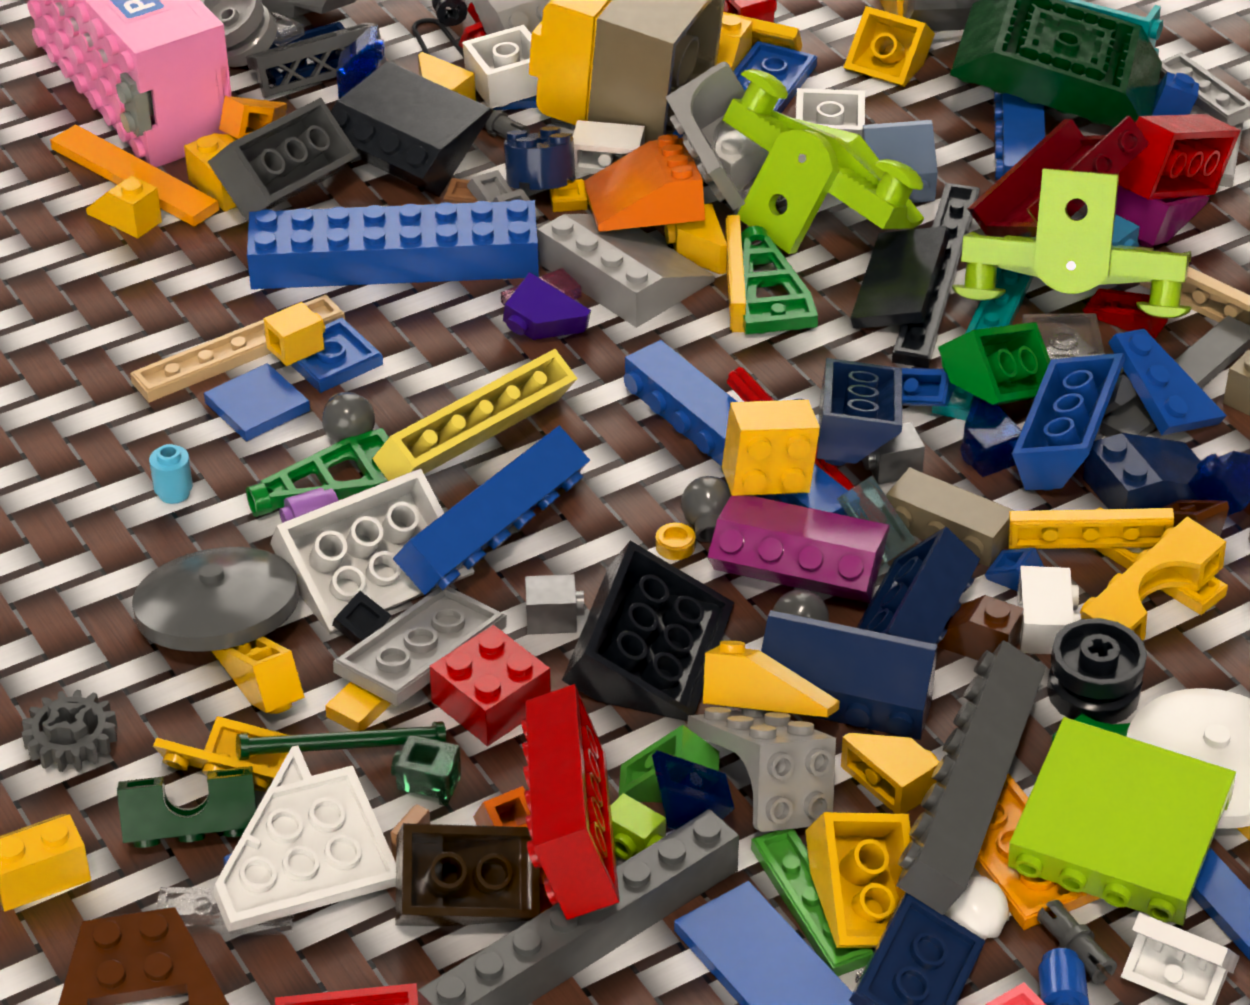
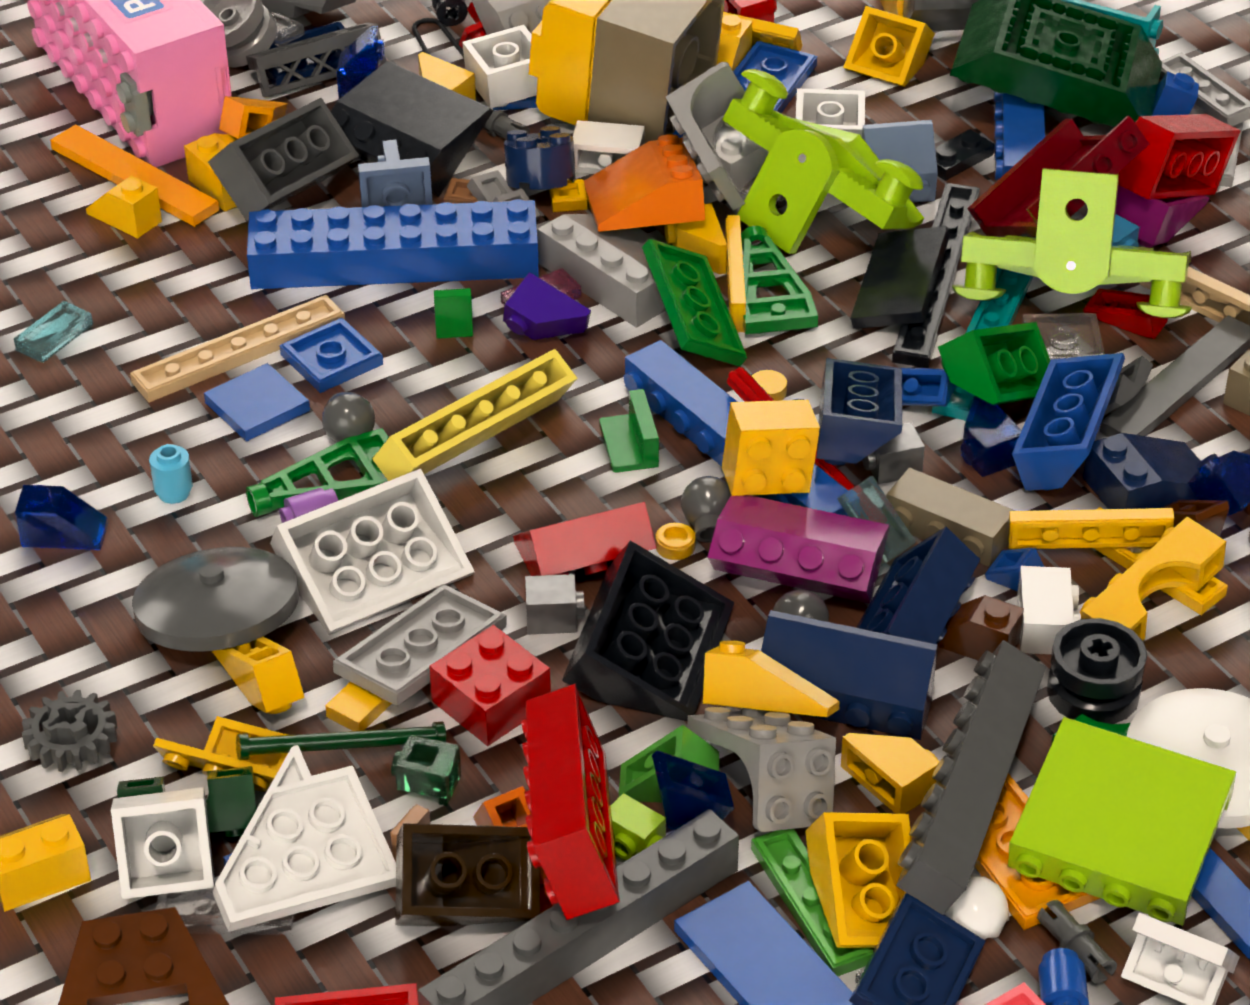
(53, 331): none -> clear light blue tile
(58, 519): none -> clear blue slope
(162, 843): none -> white brick
(294, 333): yellow brick -> none
(360, 618): black plate -> none
(395, 180): none -> sand blue bracket
(453, 313): none -> green slope
(491, 510): blue brick -> none
(585, 541): none -> slope
(631, 437): none -> panel
(694, 302): none -> green tile
(773, 383): none -> yellow tile
(962, 153): none -> black plate
(1163, 386): blue wing -> none

